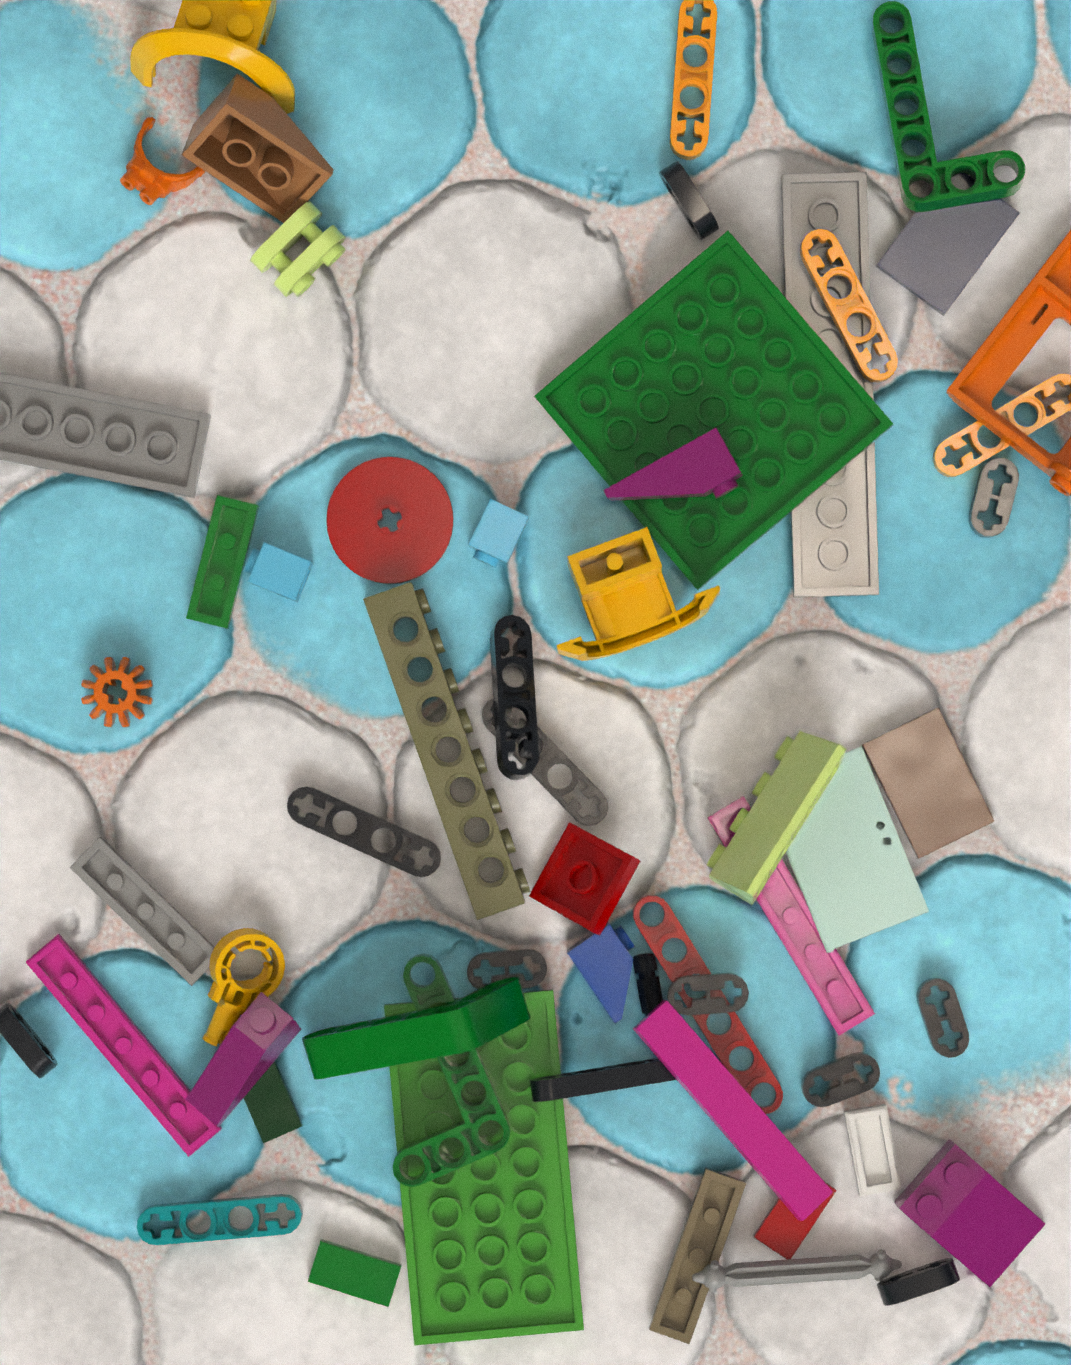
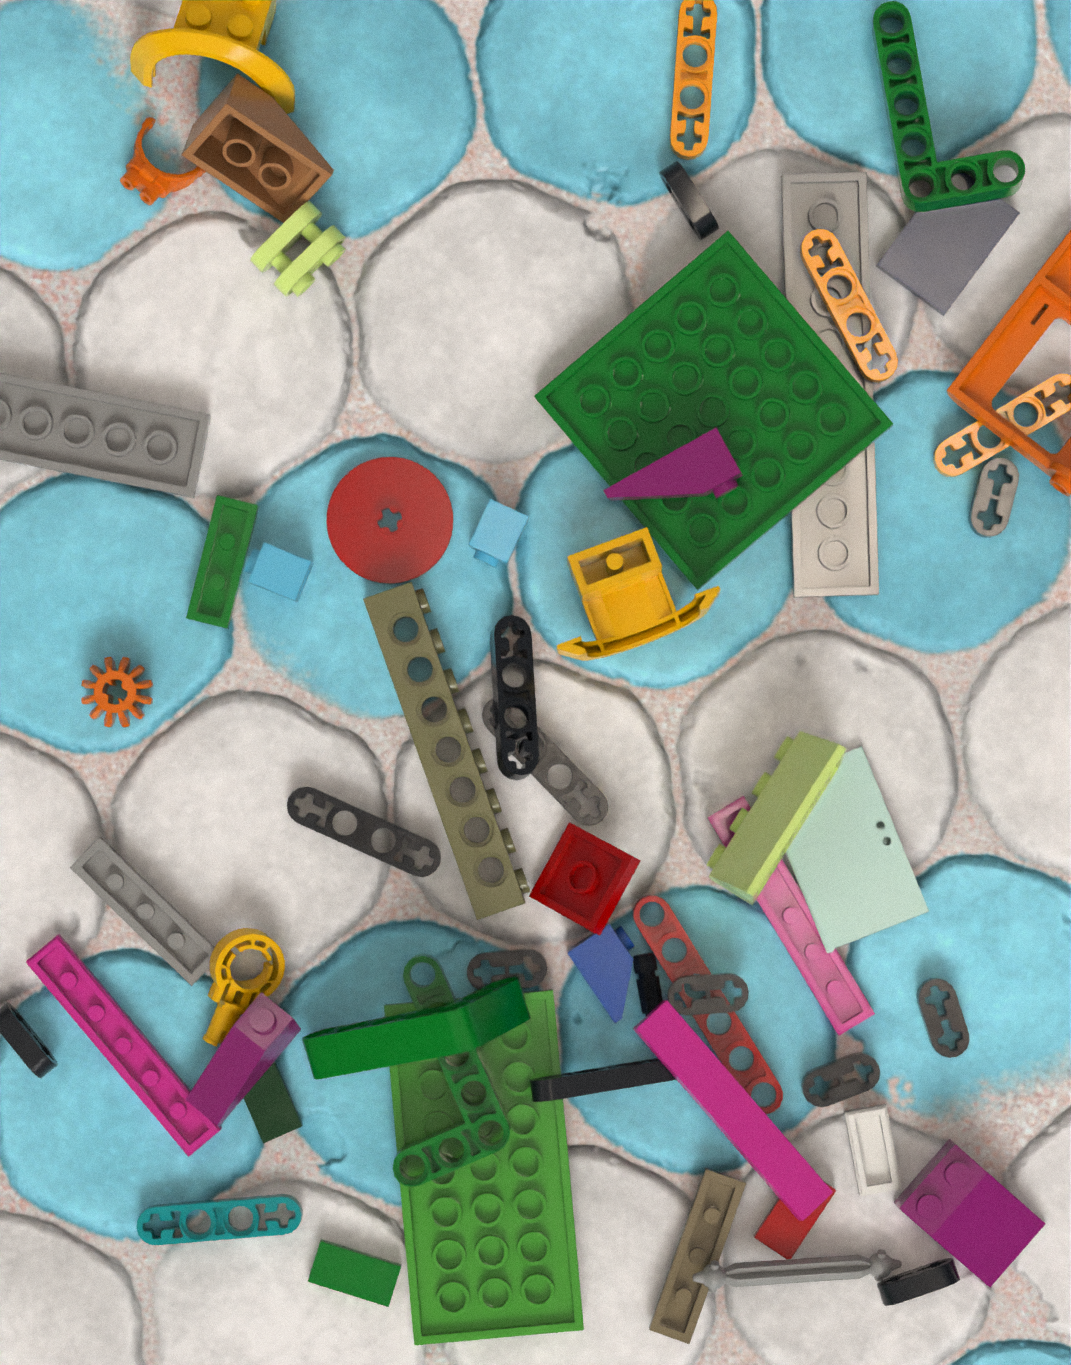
(928, 783): tile -> none

